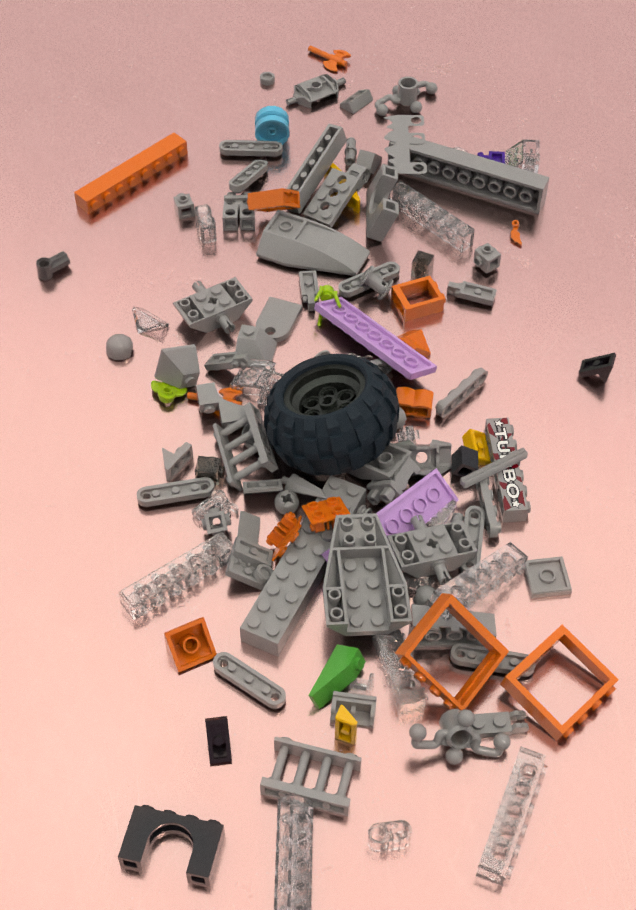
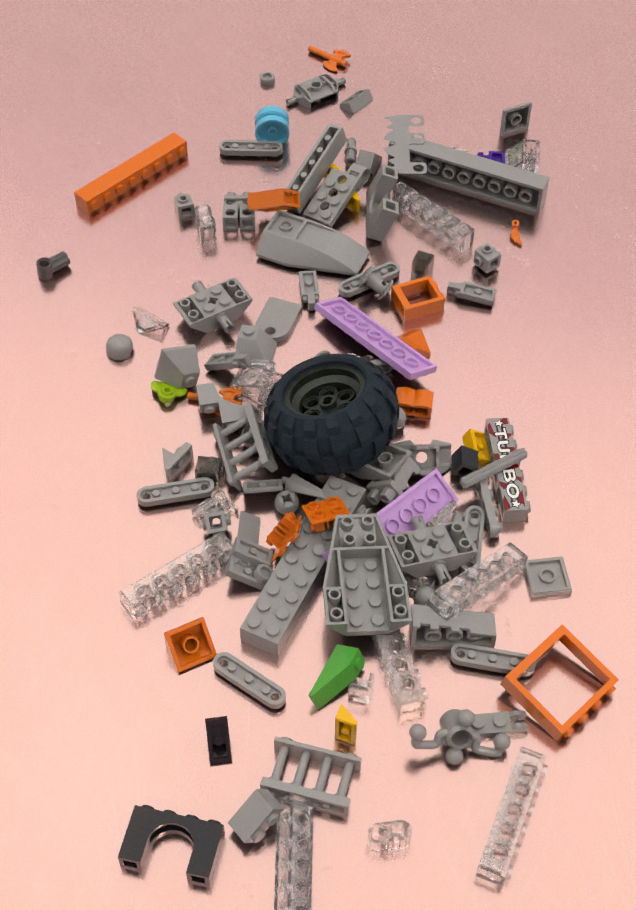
(248, 176): light grey plate -> none
(256, 816): none -> light grey brick
(326, 293): lime plant -> none
(359, 706): light grey hinge -> none
(405, 94): light grey wheel -> none
(407, 433): clear gear -> none
(459, 394): light grey plate -> none
(496, 653): orange window -> none
(515, 118): none -> light grey slope
(598, 365): black slope -> none

